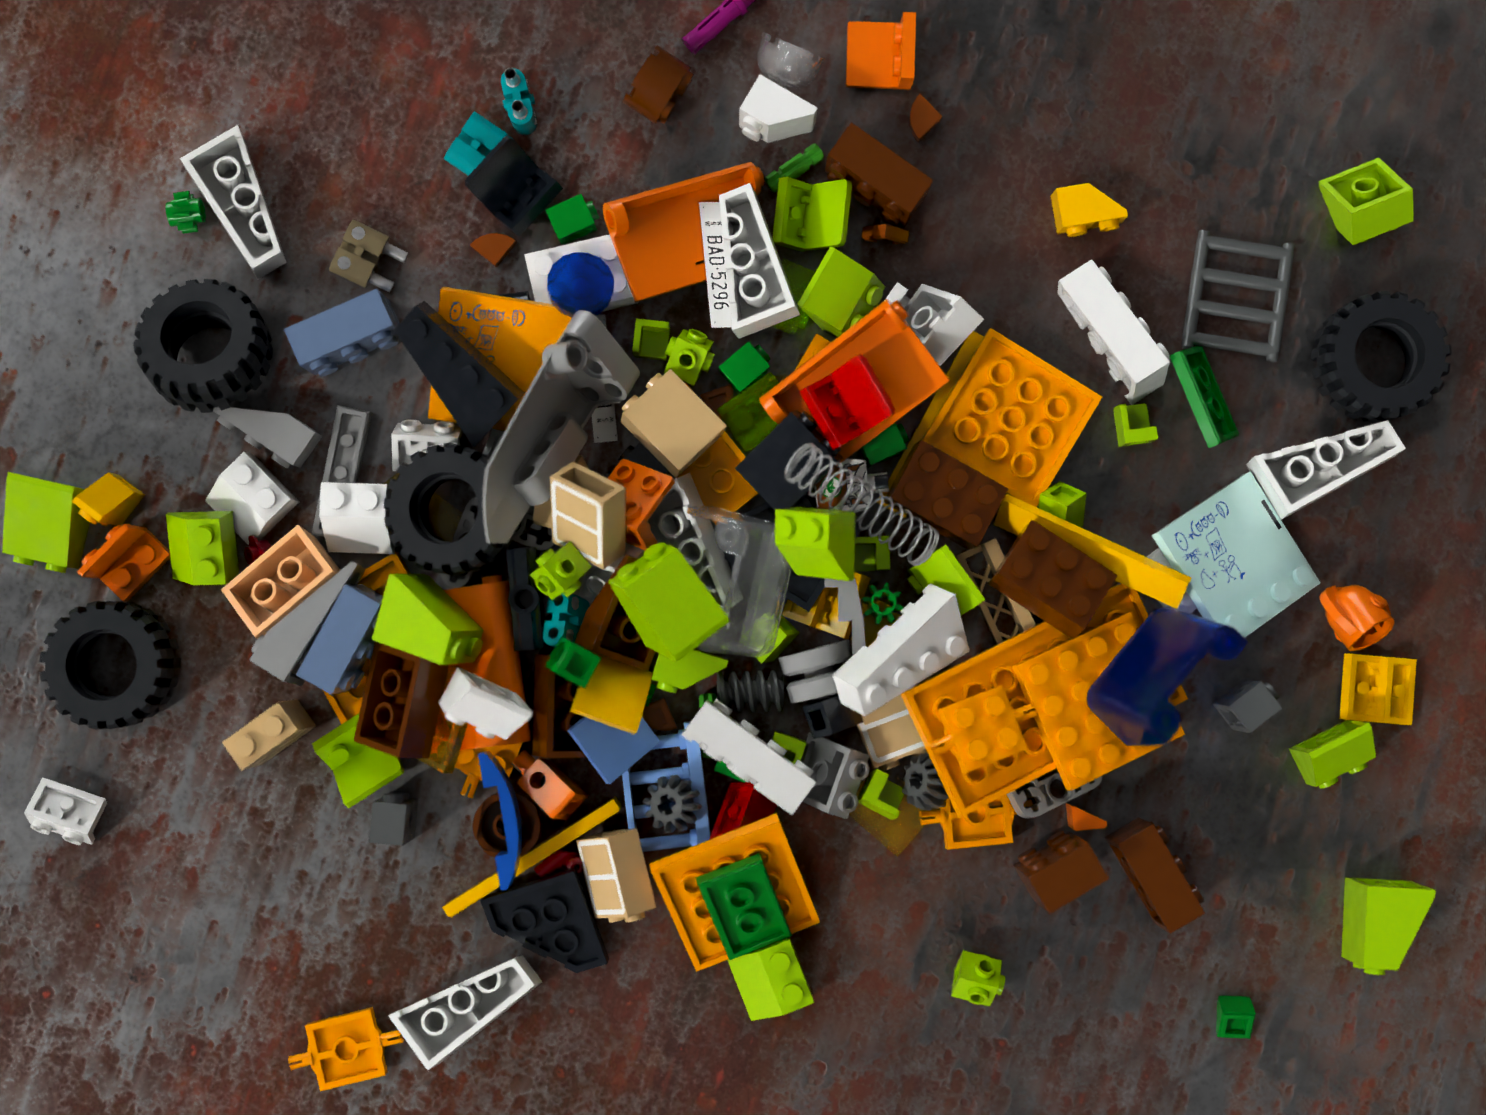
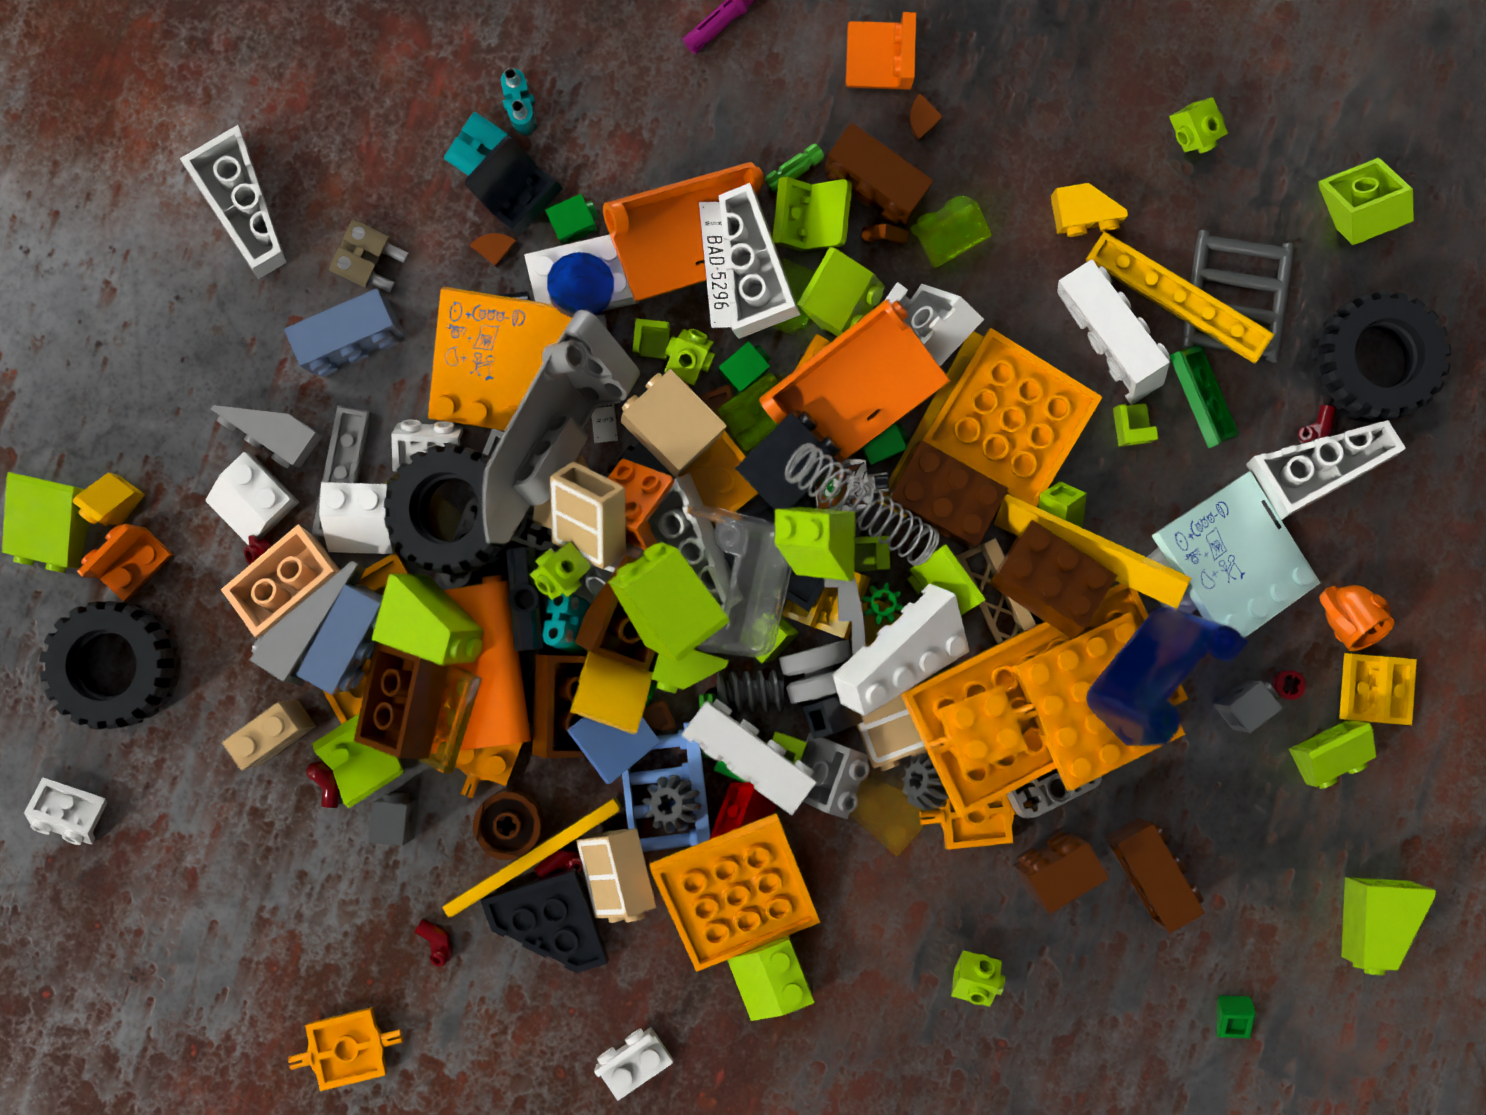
(182, 314): black tyre -> none
(185, 212): green gear -> none
(202, 547): lime slope -> none
(325, 778): none -> dark red arm
(439, 942): none -> dark red arm
(457, 1014): white wedge -> none
(458, 372): black wedge -> none
(484, 705): white slope -> none
(495, 775): blue slope -> none
(558, 795): orange torso -> none
(572, 662): green brick -> none
(633, 1062): none -> white bracket
(657, 84): reddish brown brick -> none
(744, 906): green tile -> none
(774, 113): white slope -> none
(787, 63): clear cylinder -> none
(848, 401): red bracket -> none
(881, 795): lime panel -> none
(951, 230): none -> clear neon green bracket
(1082, 820): orange slope -> none
(1180, 297): none -> yellow tile
(1199, 125): none -> lime brick
(1299, 687): none -> dark red bush
(1321, 427): none -> dark red arm

